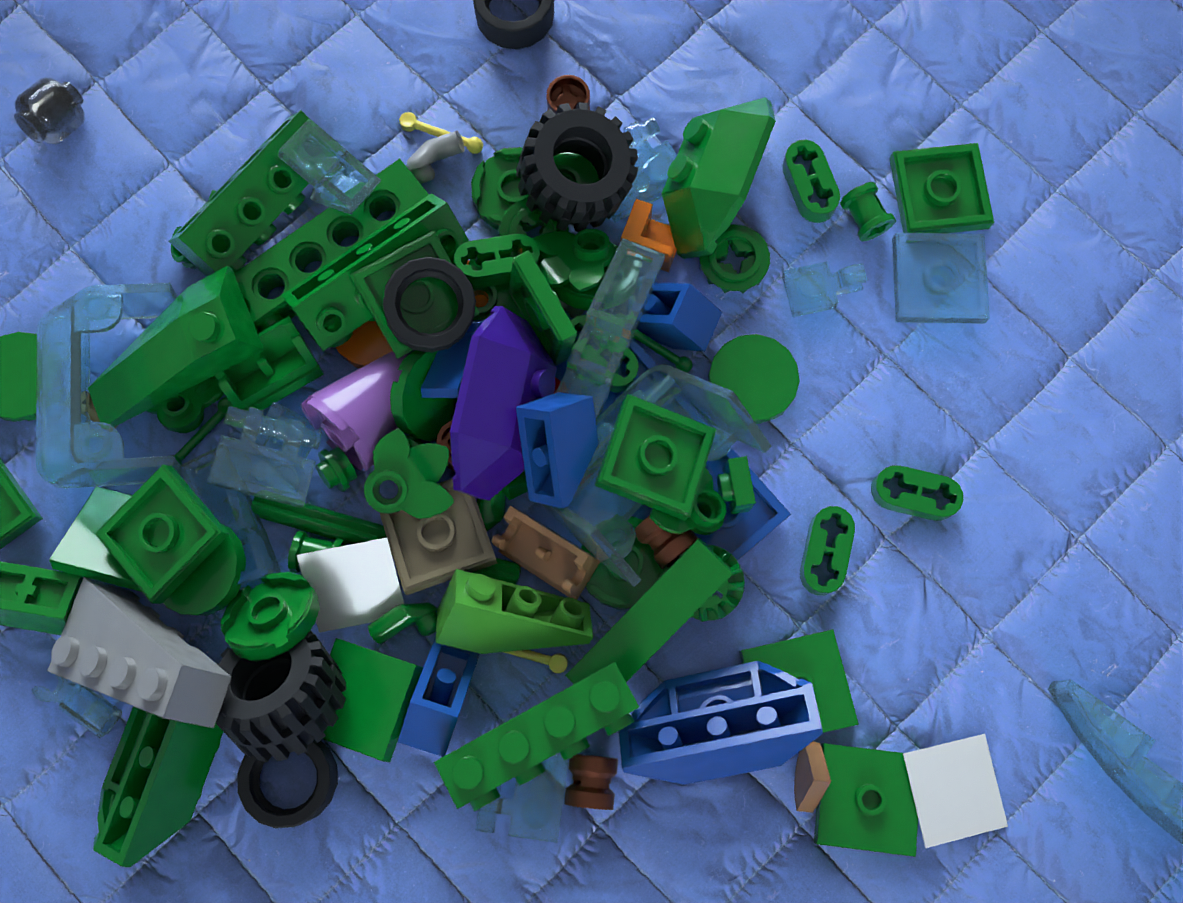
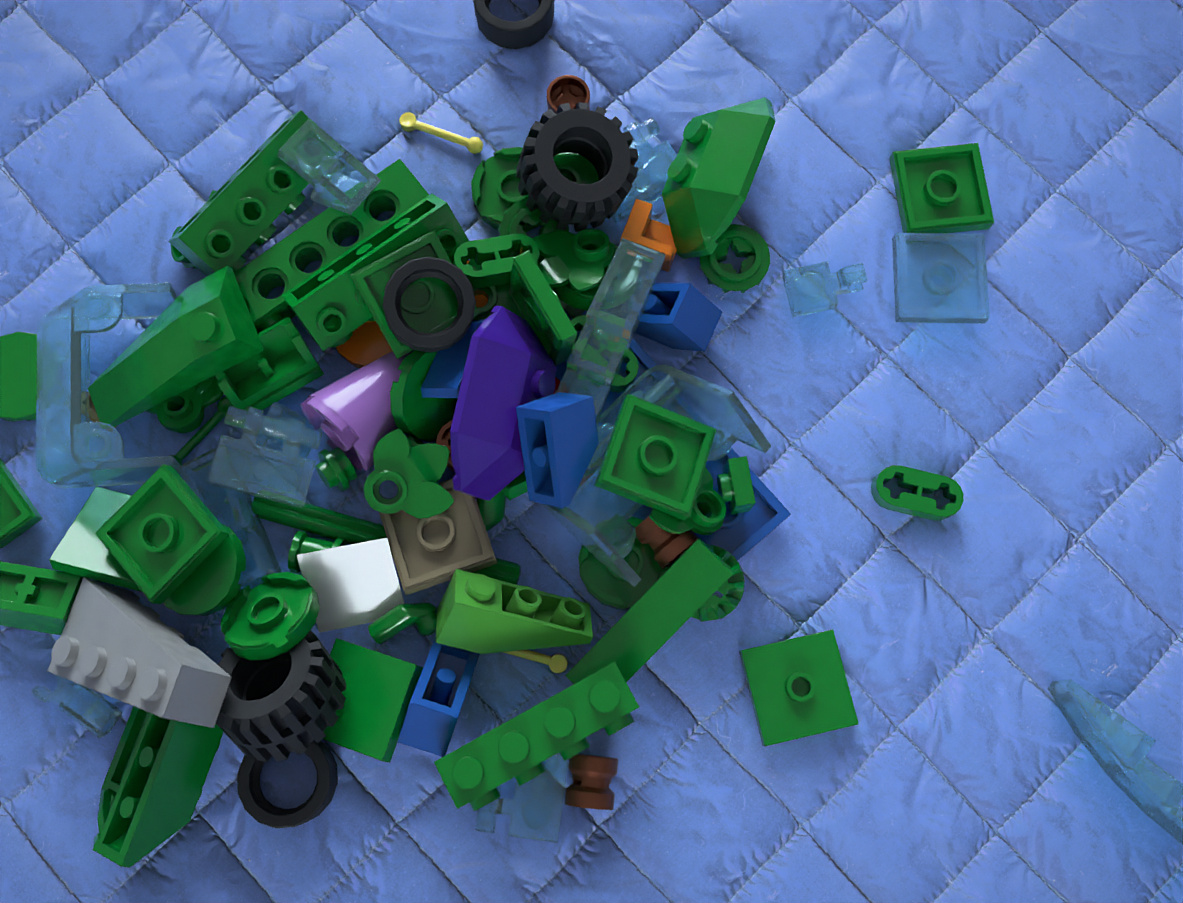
(49, 111): clear smoke head -> none
(432, 151): light grey arm -> none
(545, 553): medium nougat hinge -> none
(682, 363): green hinge -> none
(720, 724): blue wedge -> none
(758, 373): green tile -> none
(810, 777): medium nougat tile -> none
(819, 177): green beam -> none
(838, 553): green beam -> none
(867, 211): green bush -> none
(867, 802): green plate -> none
(955, 790): white sticker -> none

